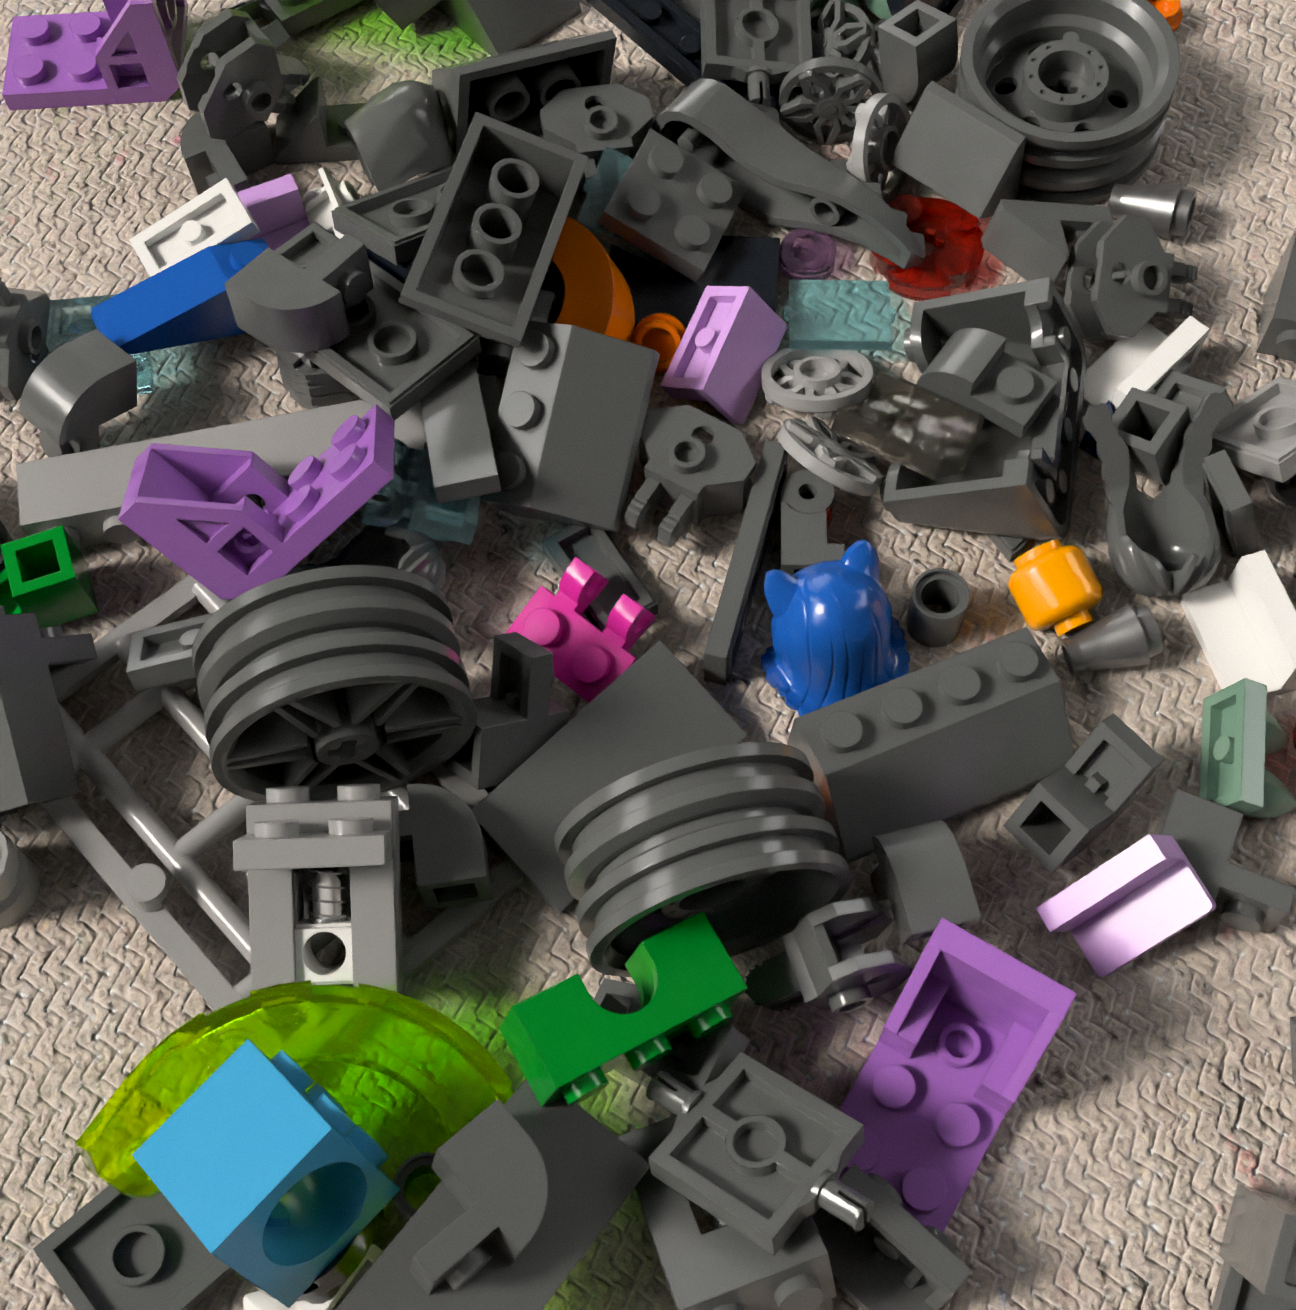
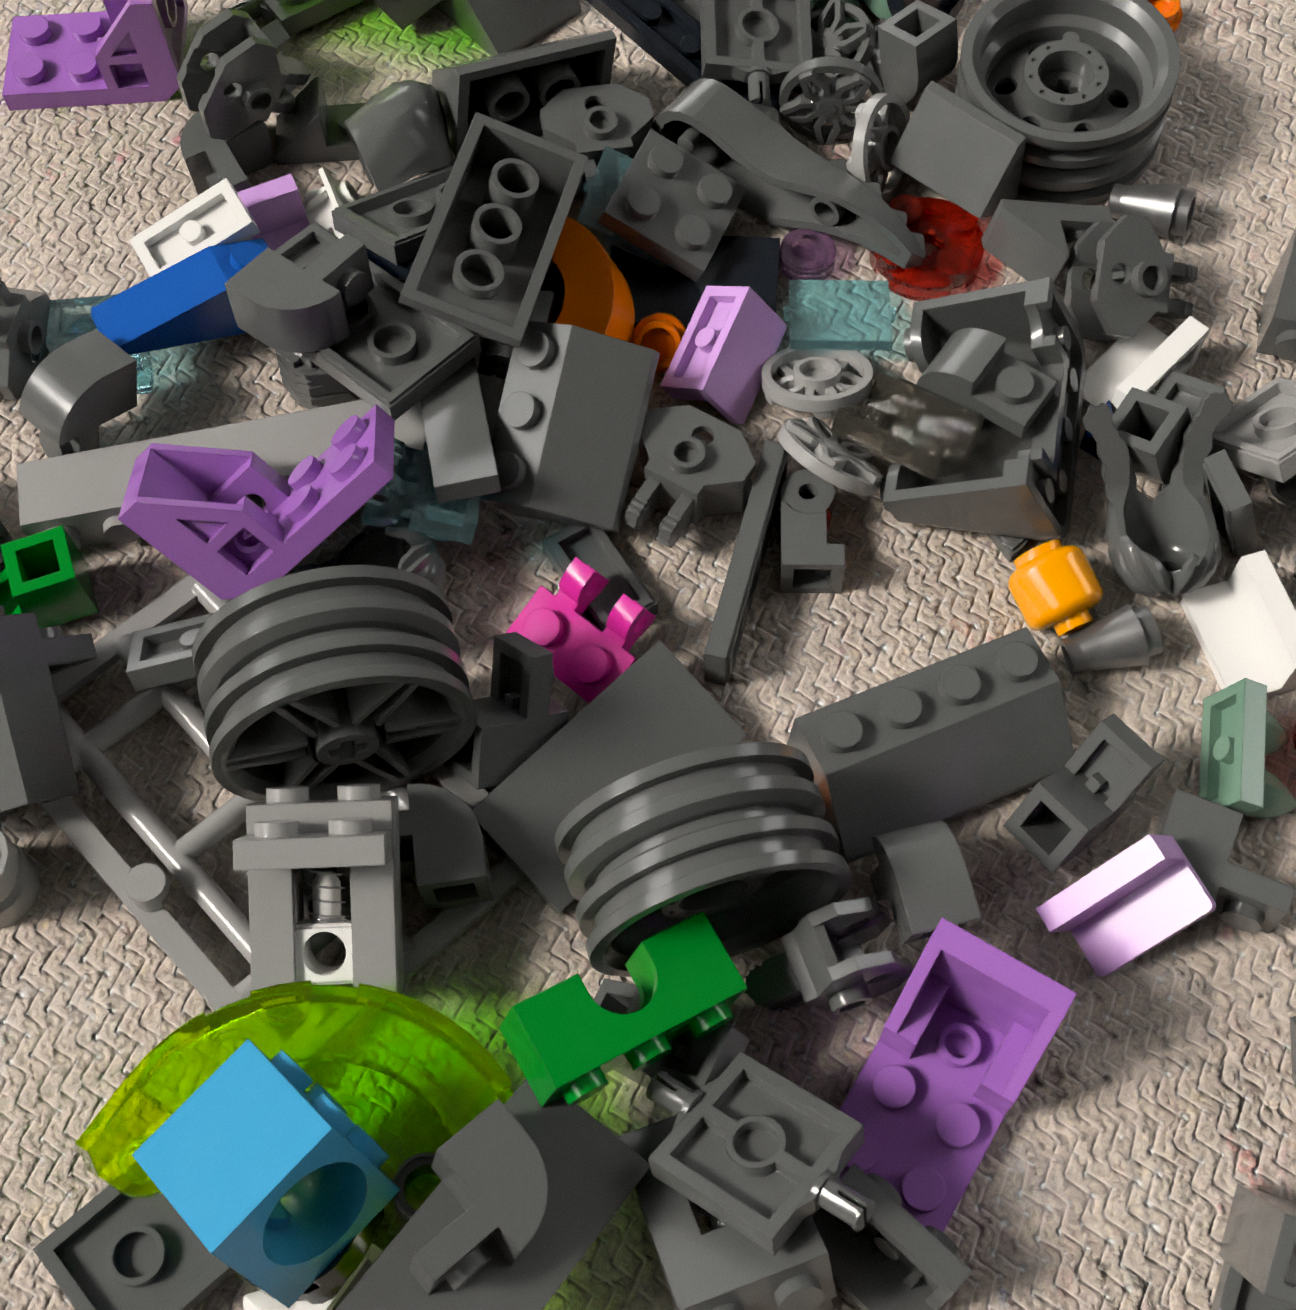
(831, 631): blue hair -> none
(939, 587): dark grey beam -> none

